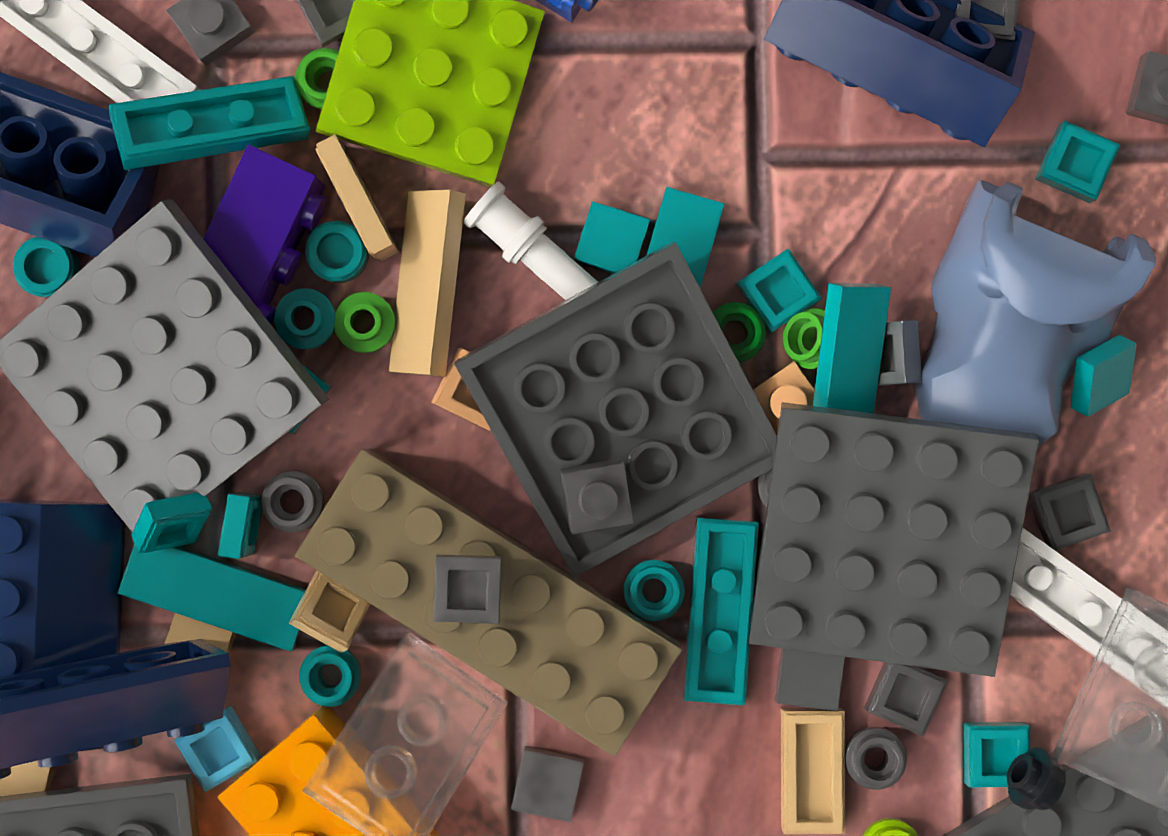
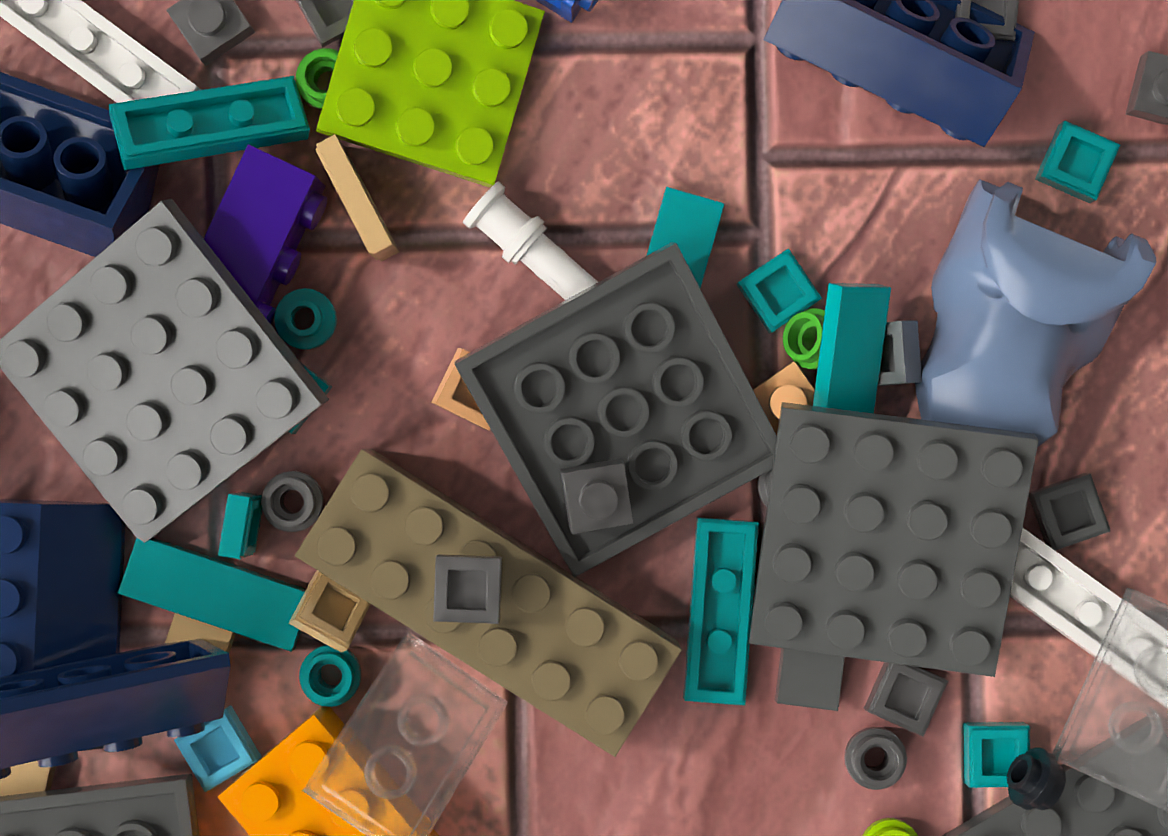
(44, 266): teal tile -> none
(171, 522): teal tile -> none
(336, 252): teal tile -> none
(383, 327): bright green plate -> none
(427, 282): tan tile -> none
(547, 784): flat silver tile -> none
(610, 238): teal tile -> none
(660, 608): teal plate -> none
(751, 321): green plate -> none
(812, 771): tan tile -> none
(1103, 375): teal tile -> none

